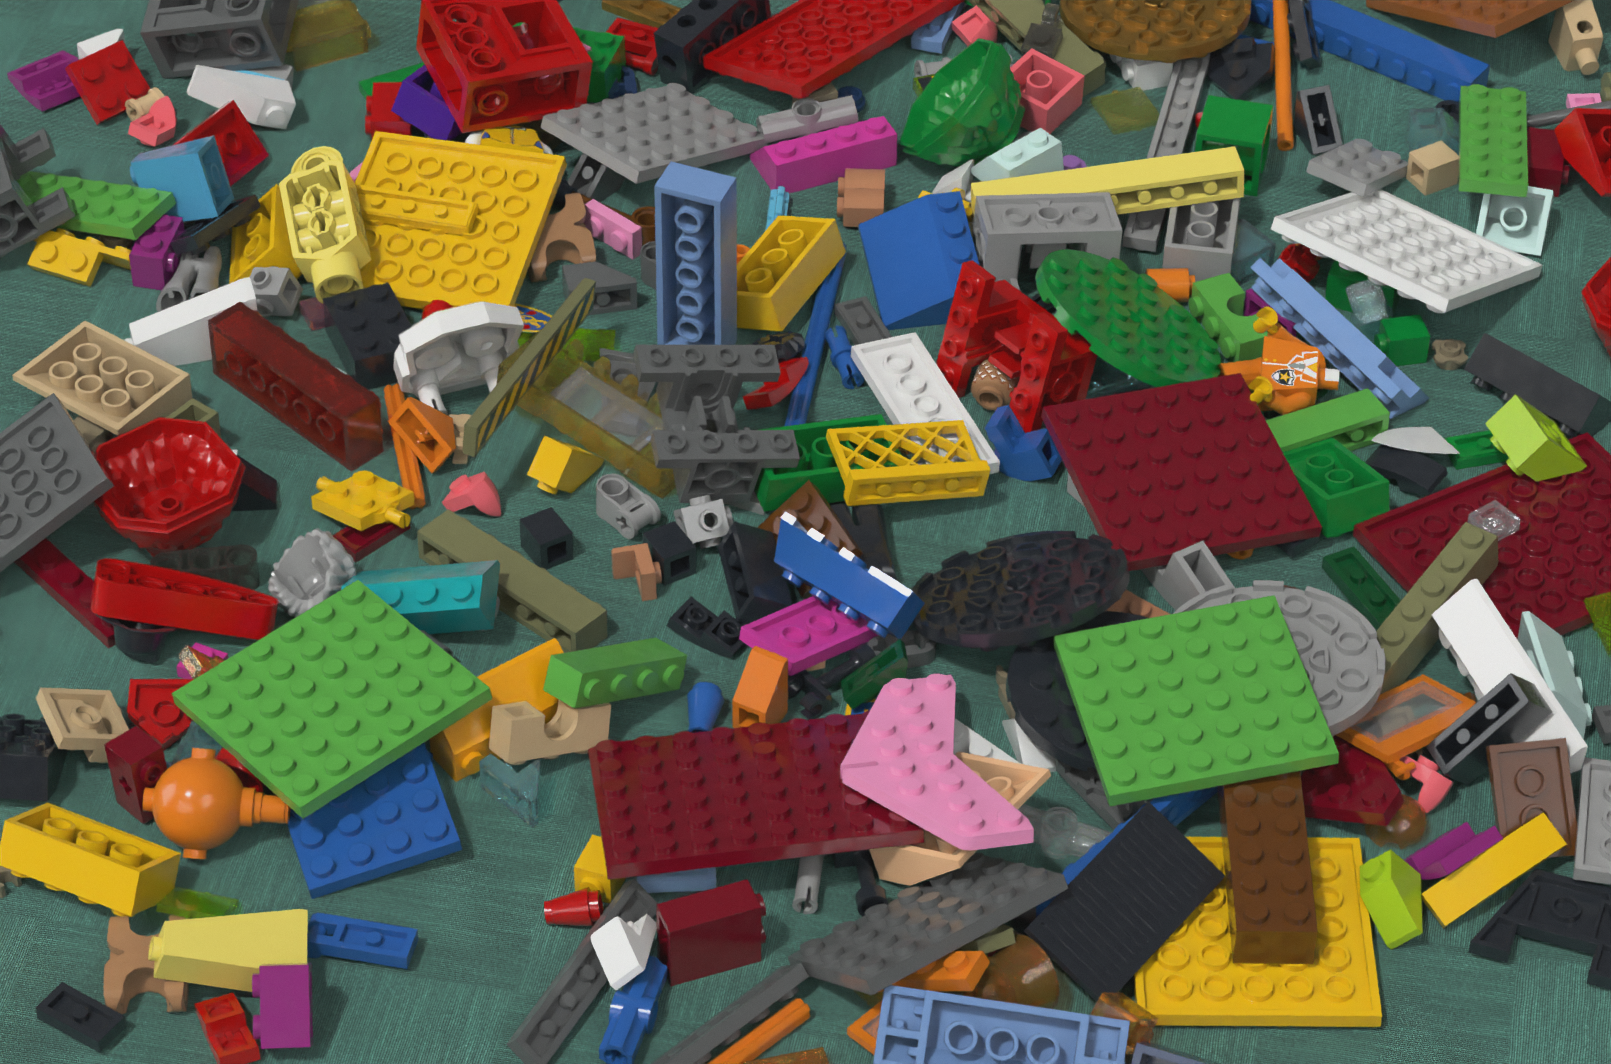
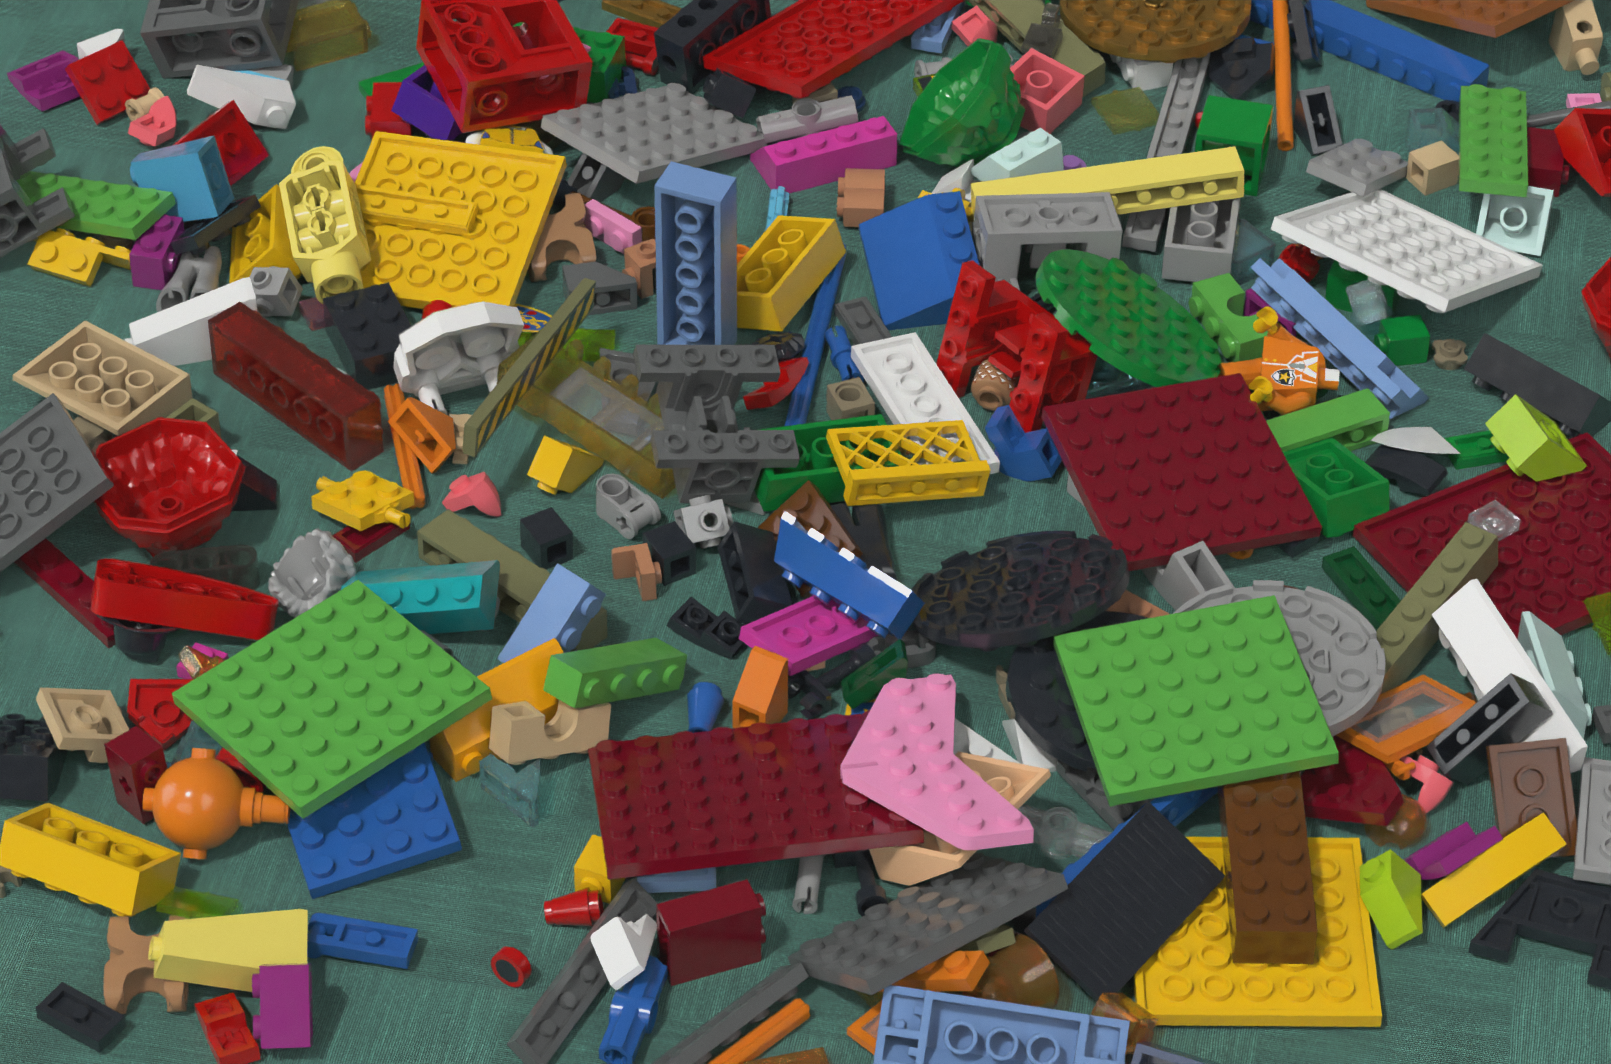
(511, 966): none -> red tile
(557, 612): none -> medium blue brick
(639, 263): none -> nougat bracket
(728, 92): none -> black brick
(849, 400): none -> dark tan brick
(1173, 281): orange brick -> none

